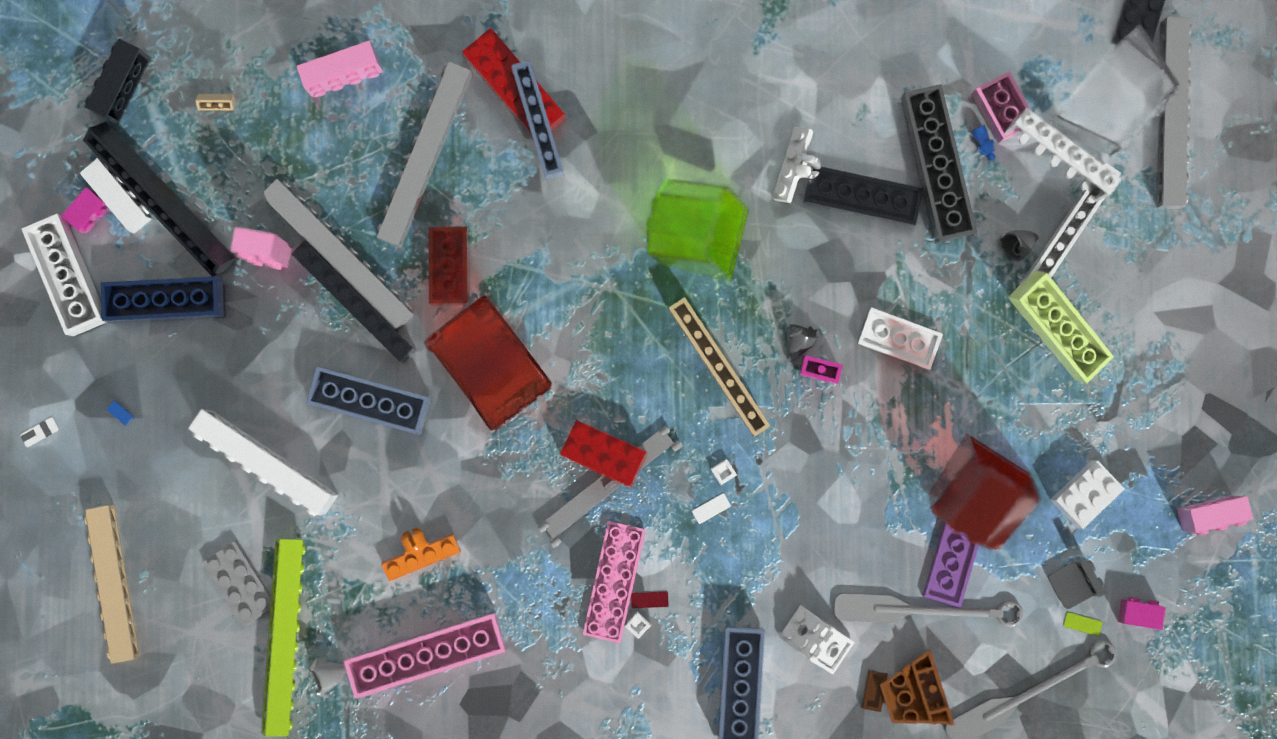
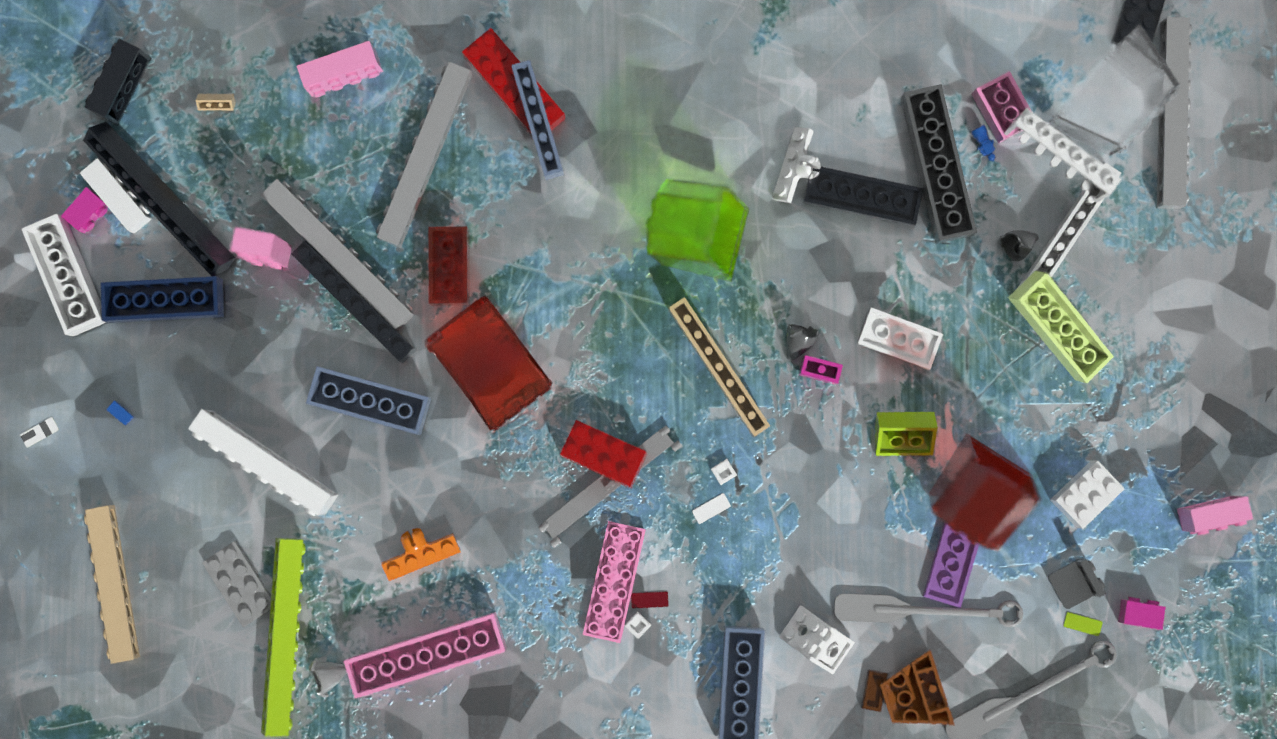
(905, 433): none -> lime slope

